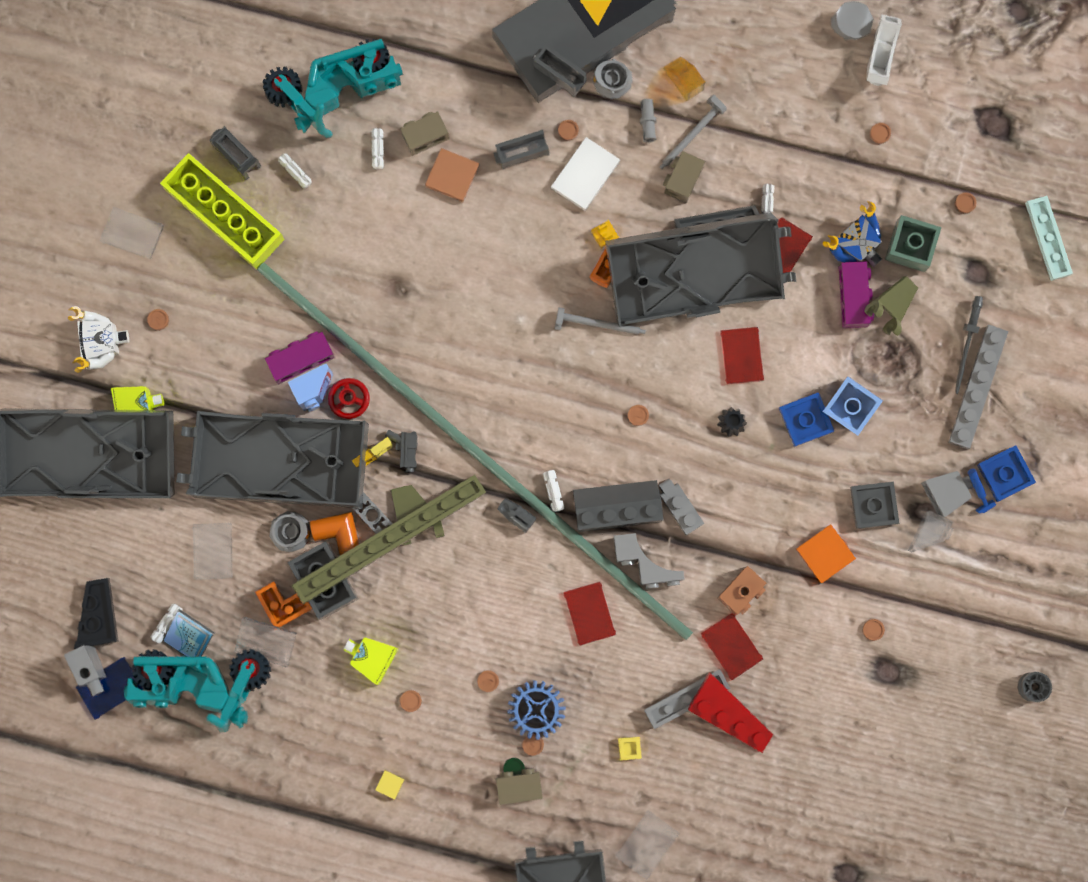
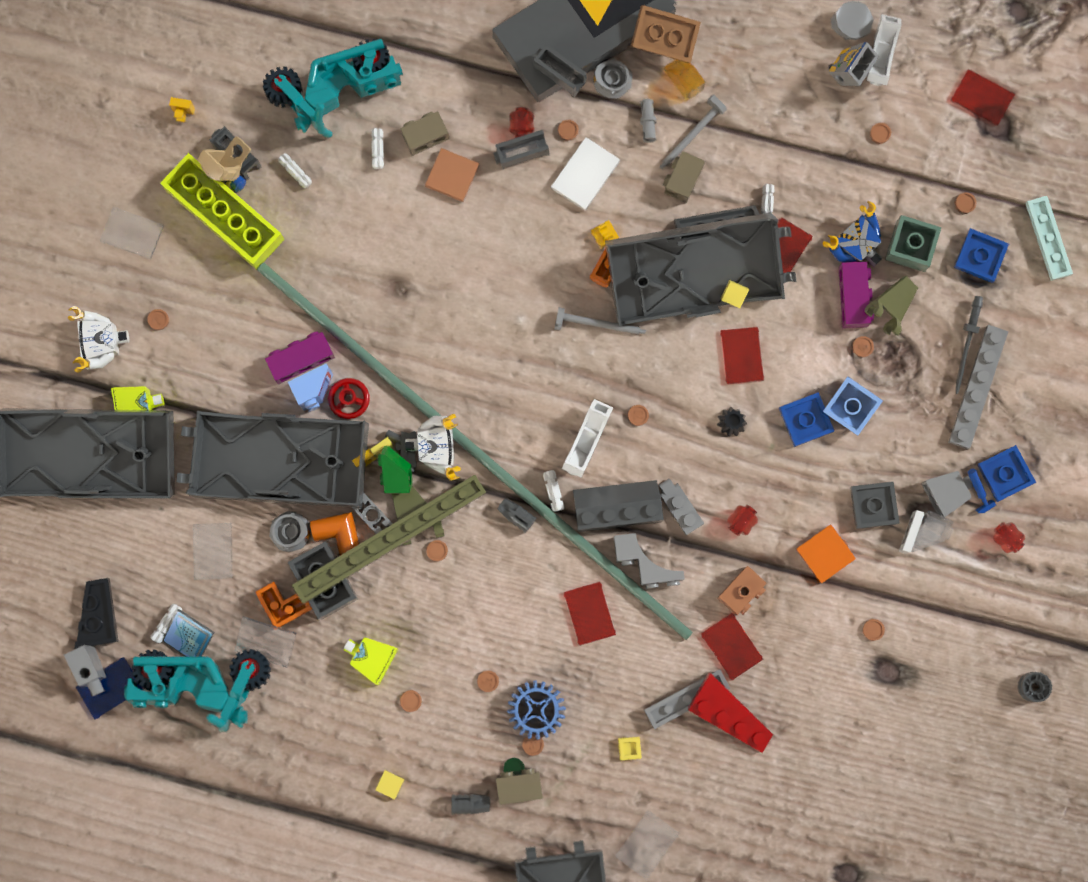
(181, 108): none -> yellow tile
(223, 166): none -> tan piece
(396, 472): none -> green slope
(435, 445): none -> white torso
(437, 550): none -> nougat piece
(470, 804): none -> dark grey hinge
(521, 122): none -> clear red piece
(587, 438): none -> white arch
(665, 34): none -> medium nougat plate
(734, 294): none -> light yellow tile
(742, 520): none -> clear red piece
(853, 64): none -> light grey torso
(863, 346): none -> nougat piece
(911, 532): none -> white tile
(981, 255): none -> blue plate
(982, 97): none -> clear red piece
(1009, 537): none -> clear red piece

